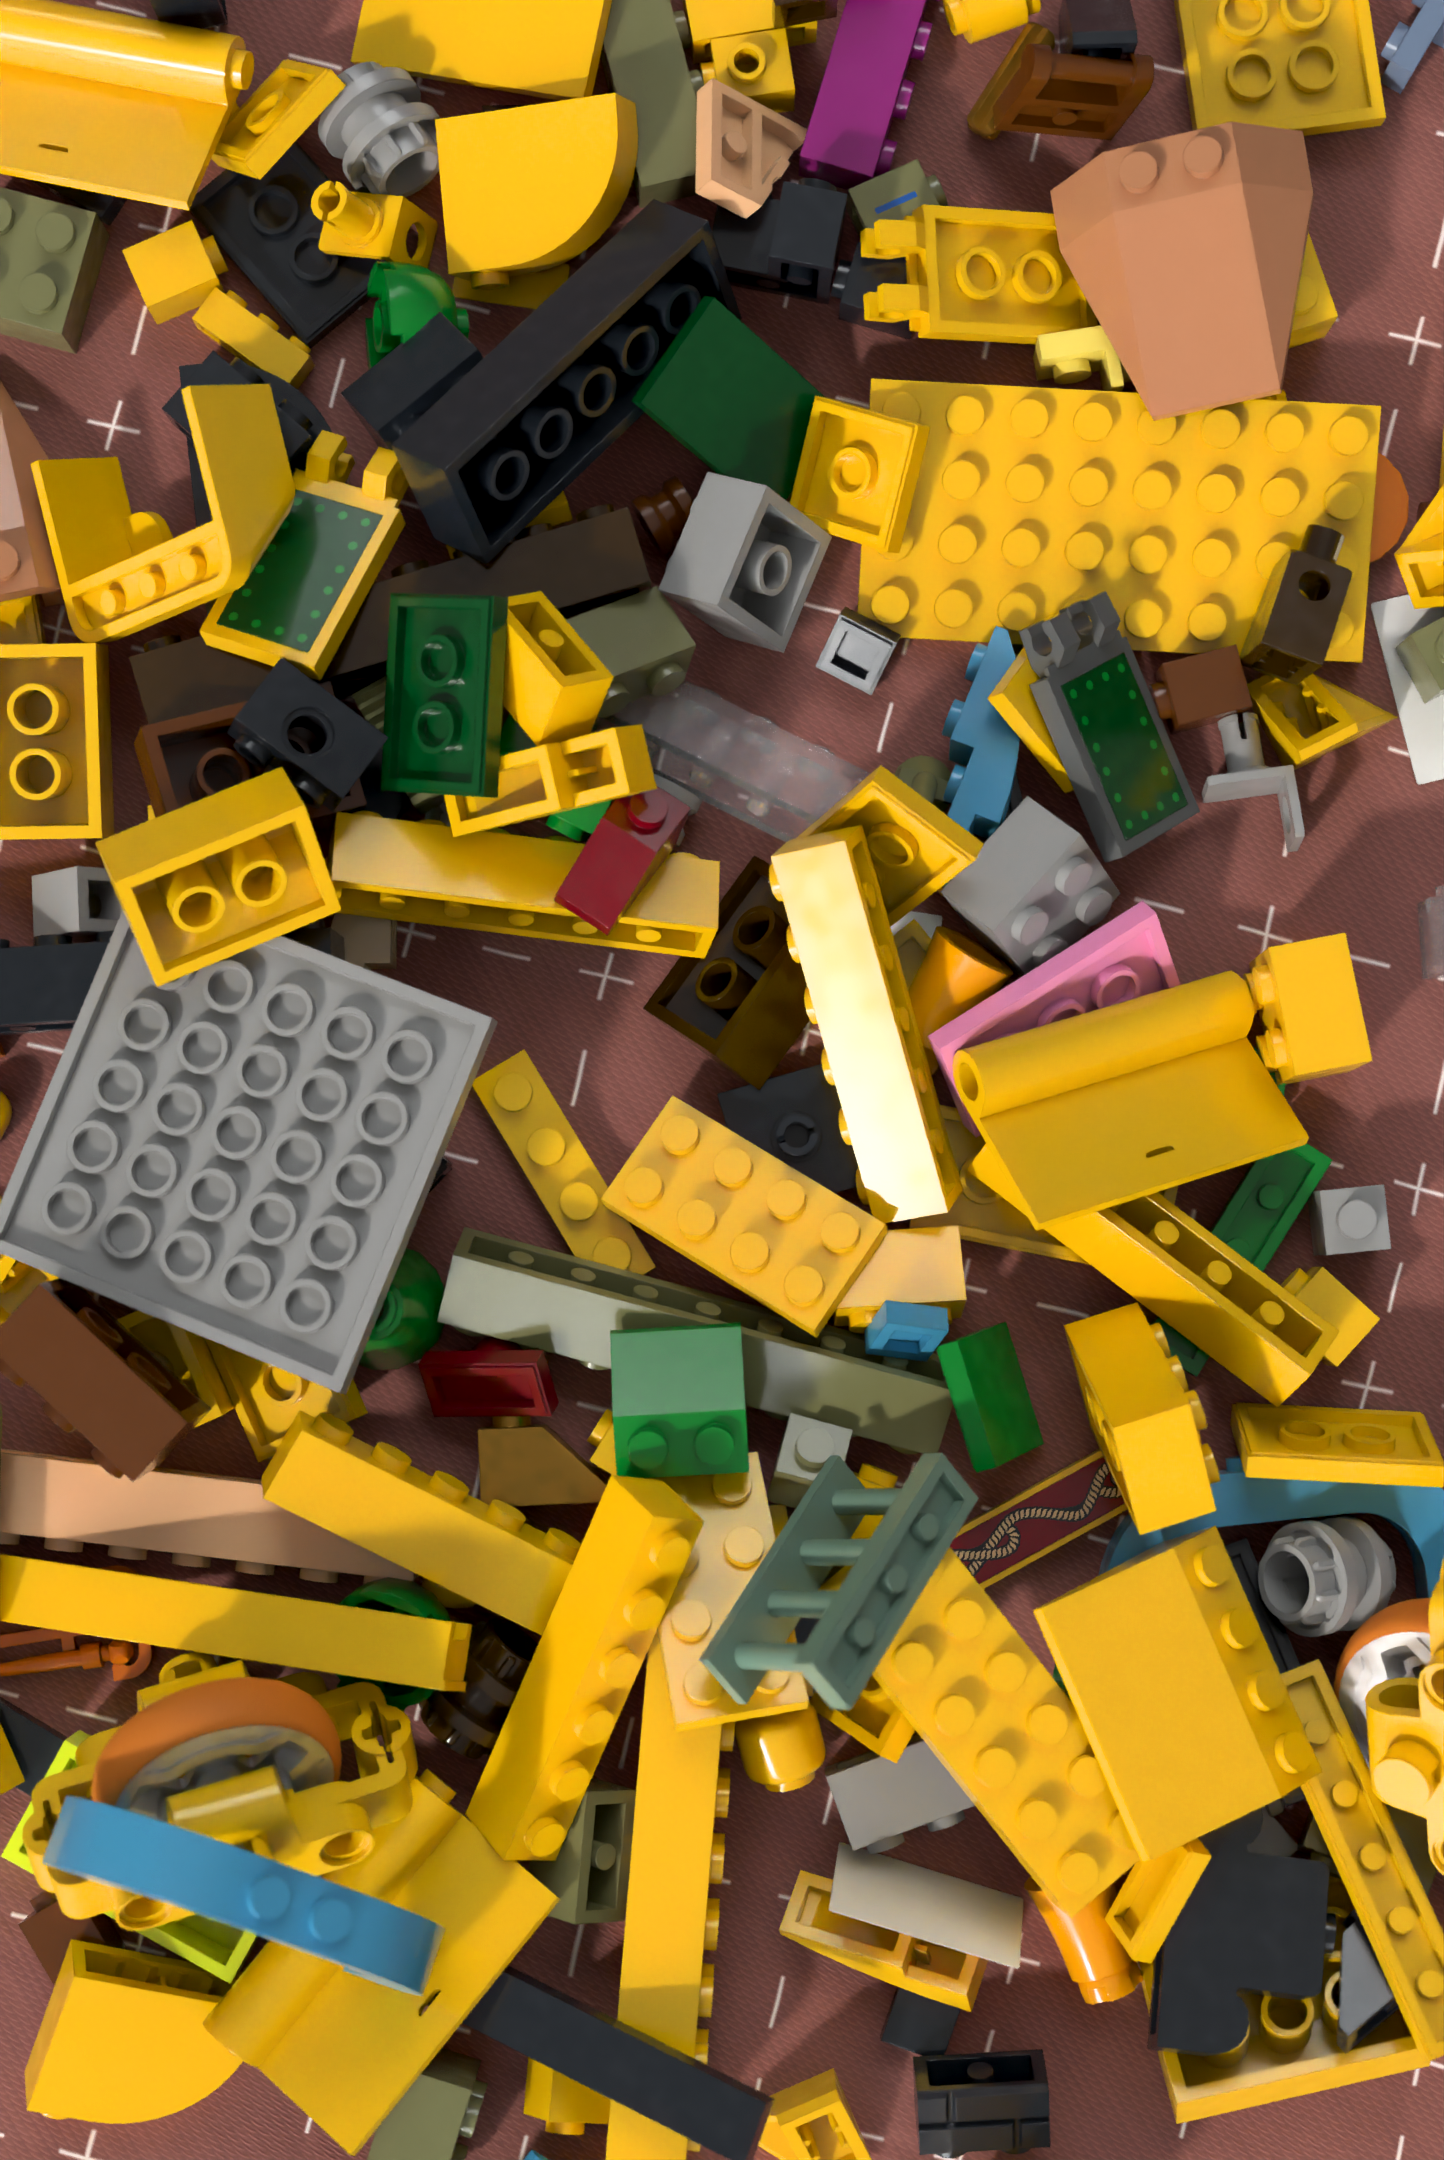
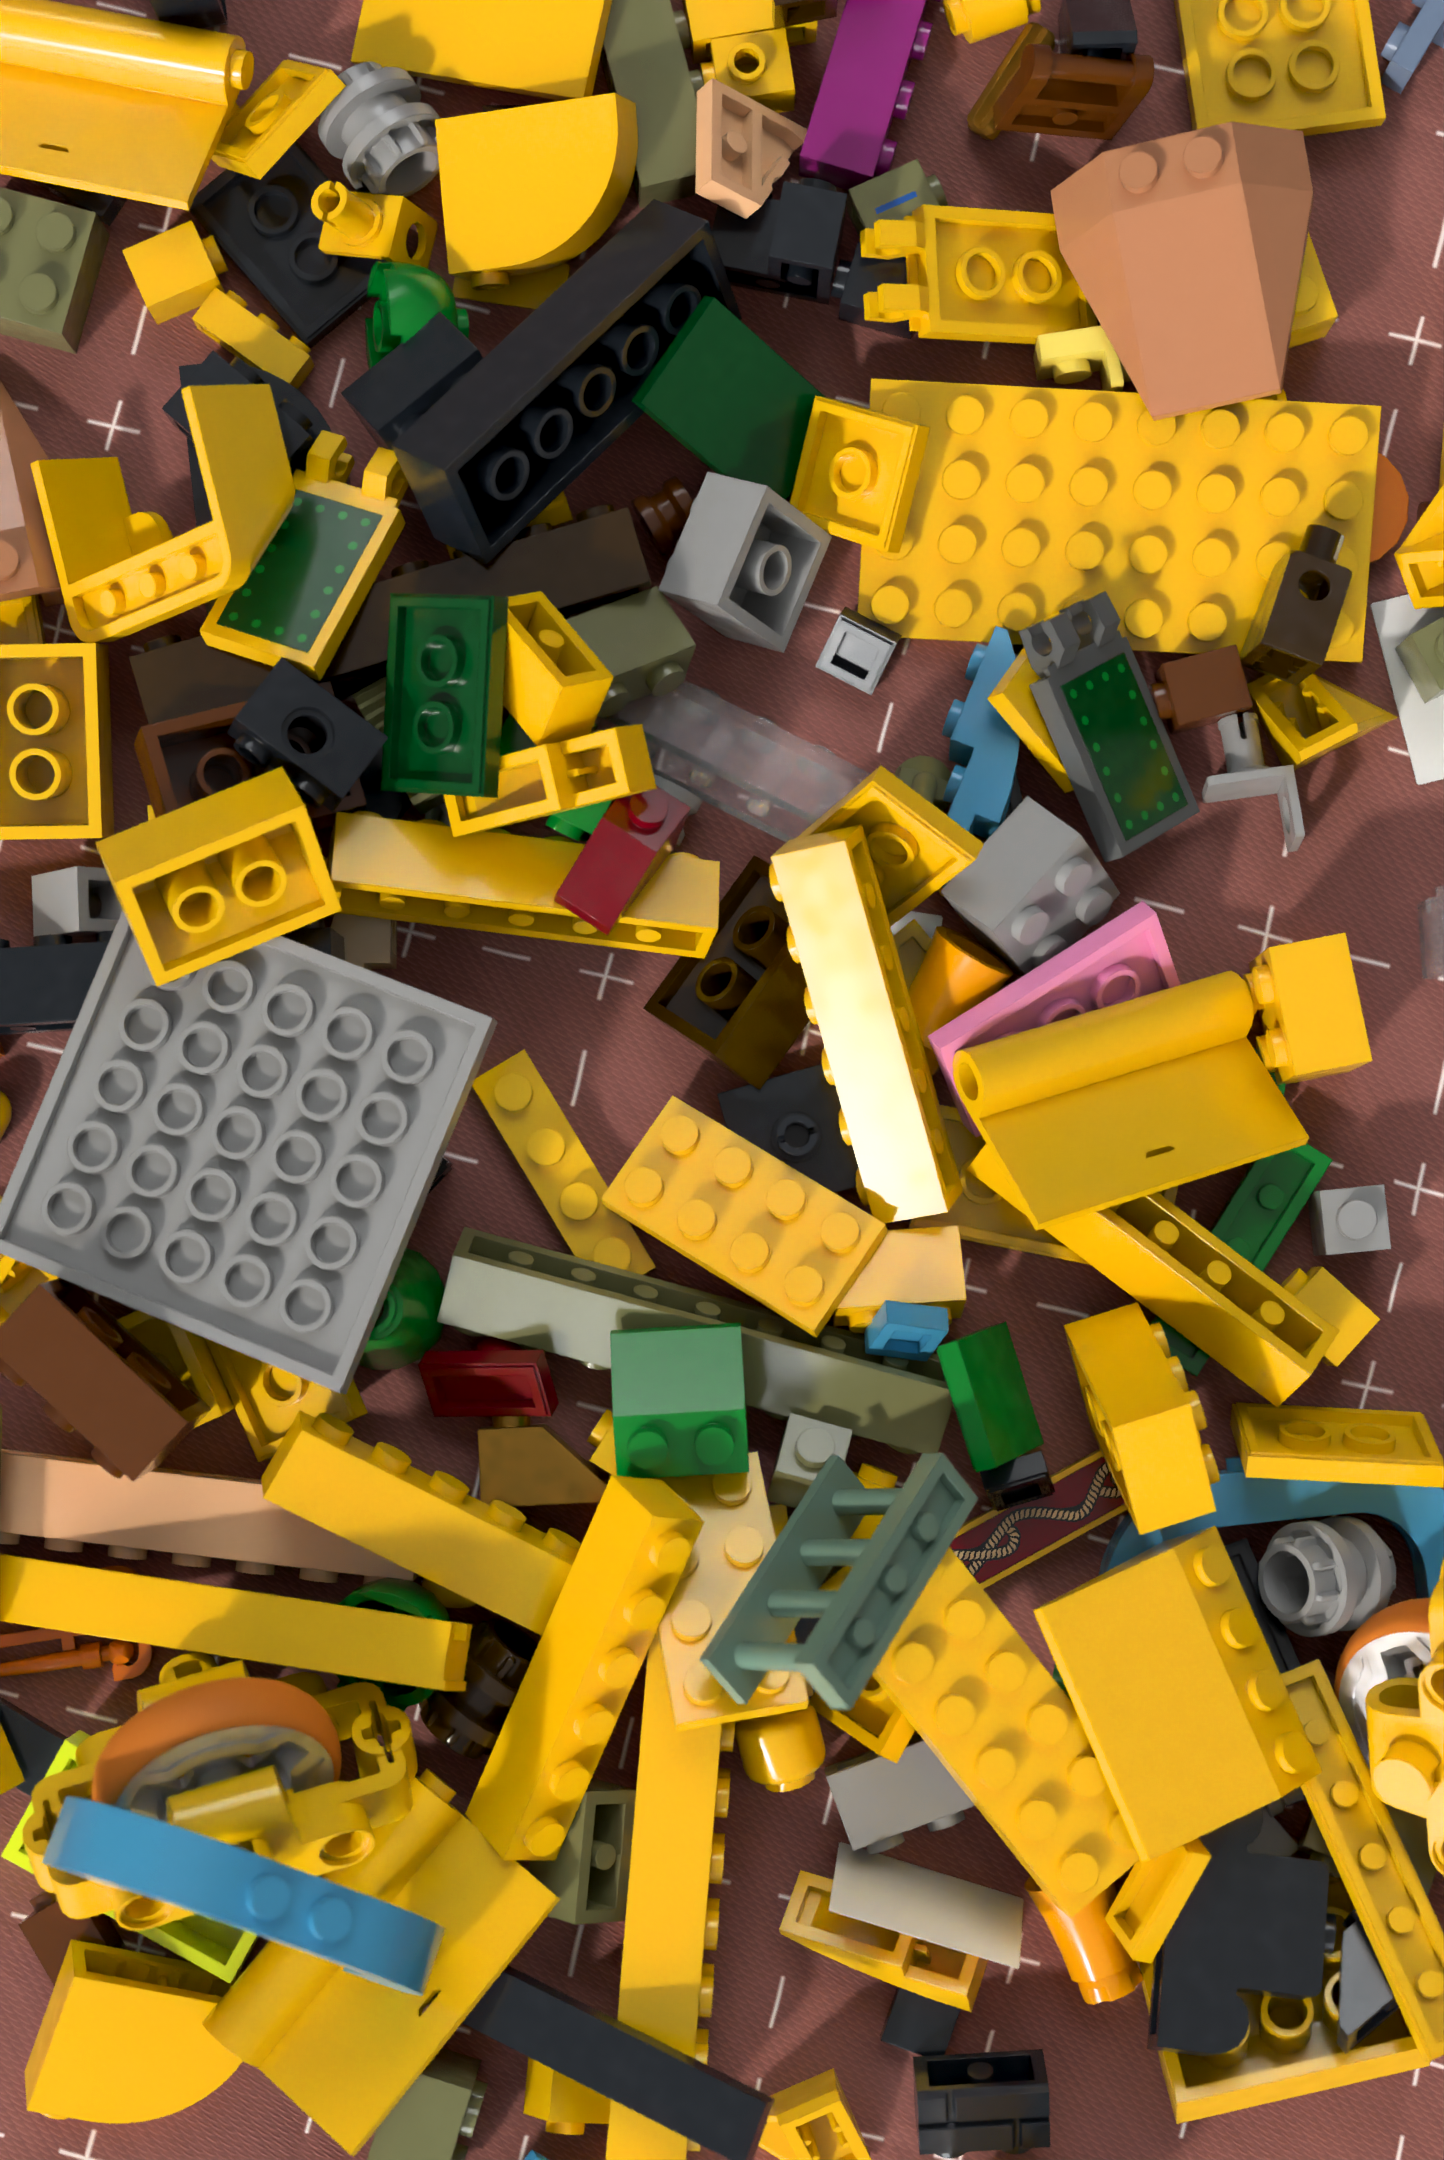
(1018, 1481): none -> black tile

